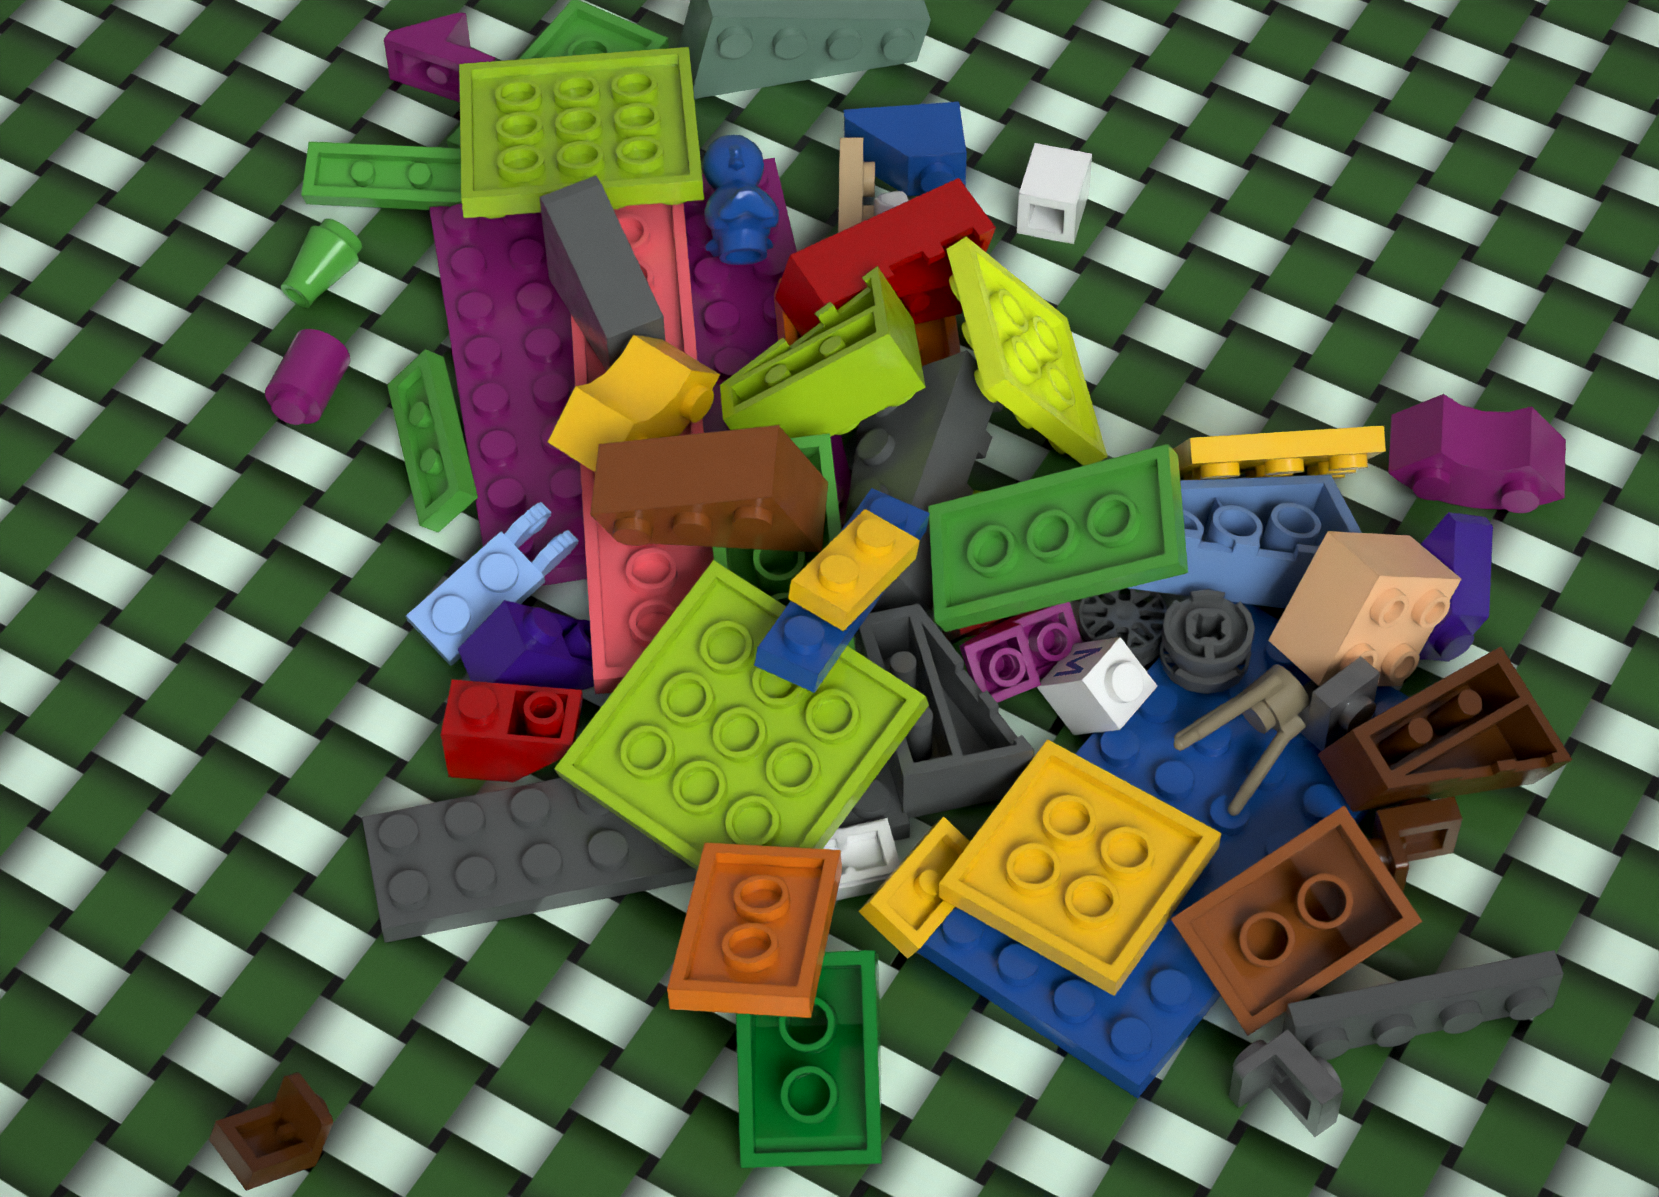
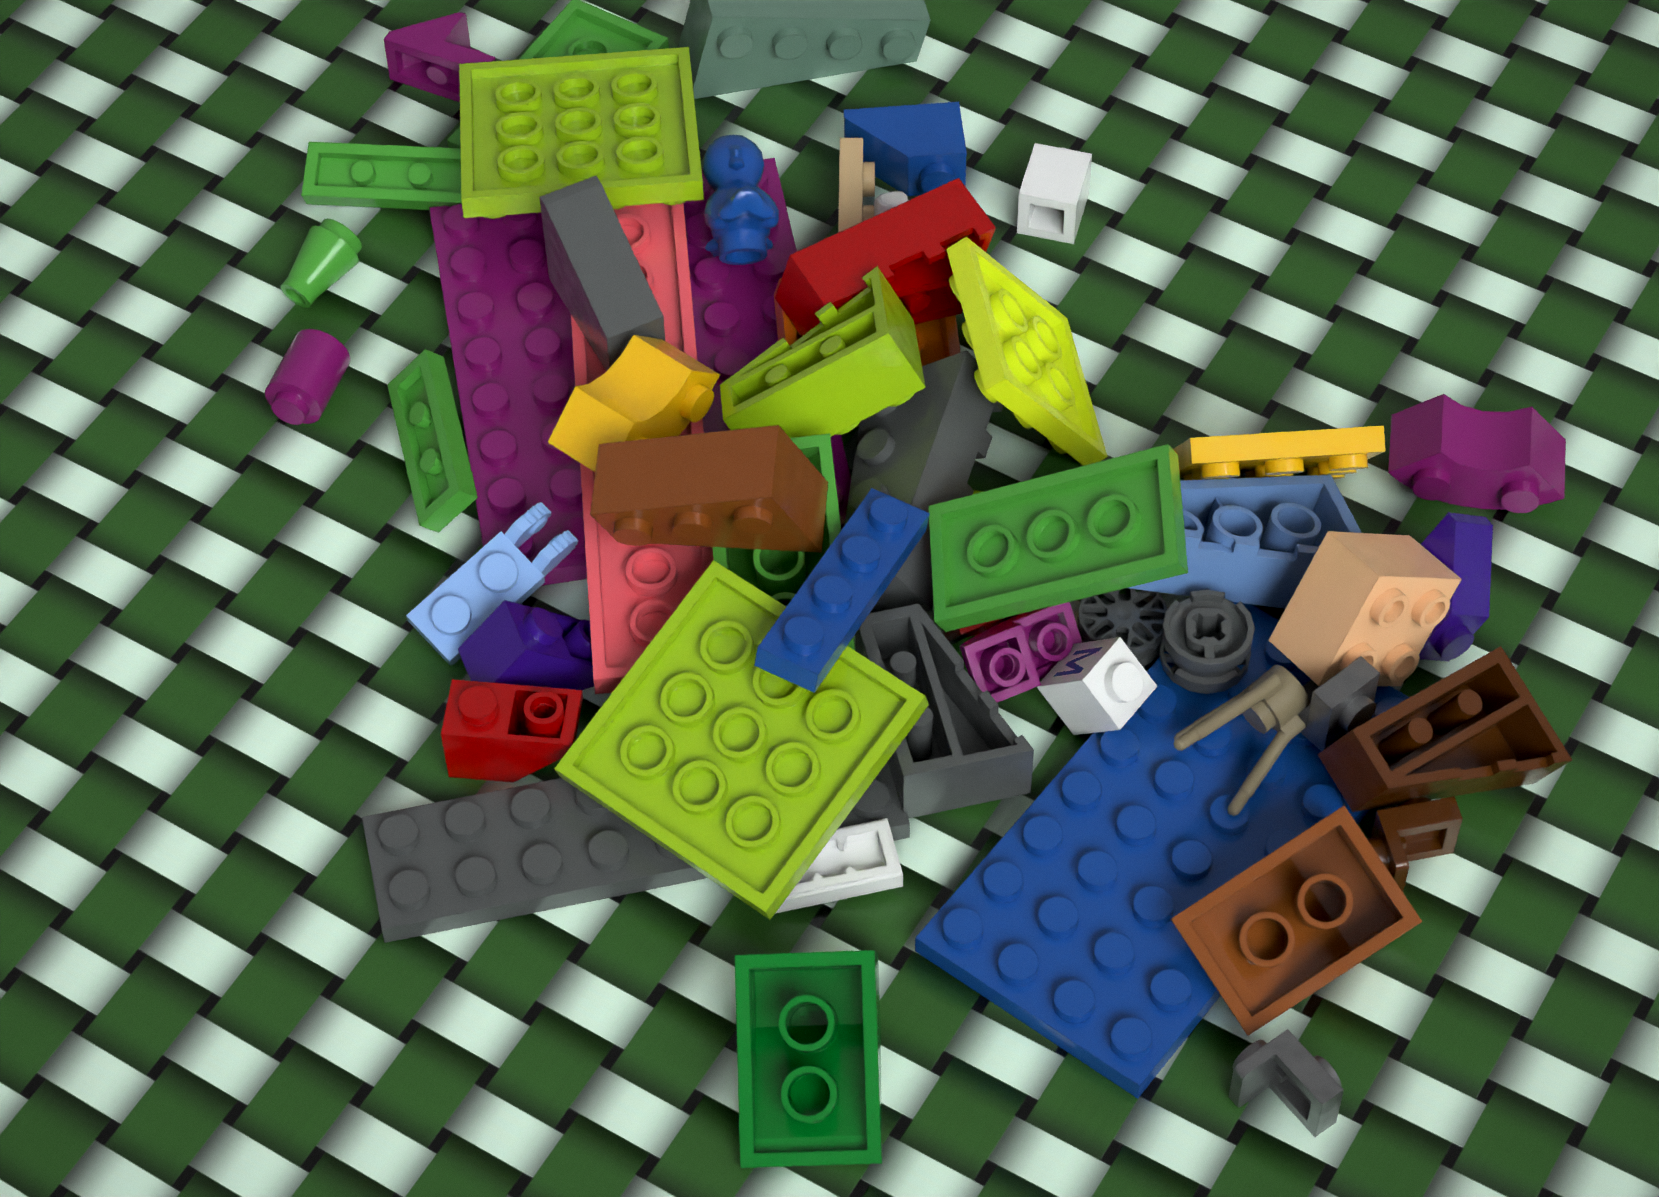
(275, 1136): reddish brown bracket -> none
(755, 930): orange plate -> none
(853, 569): yellow plate -> none
(908, 901): yellow plate -> none
(1080, 866): yellow plate -> none
(1426, 1004): dark grey plate -> none

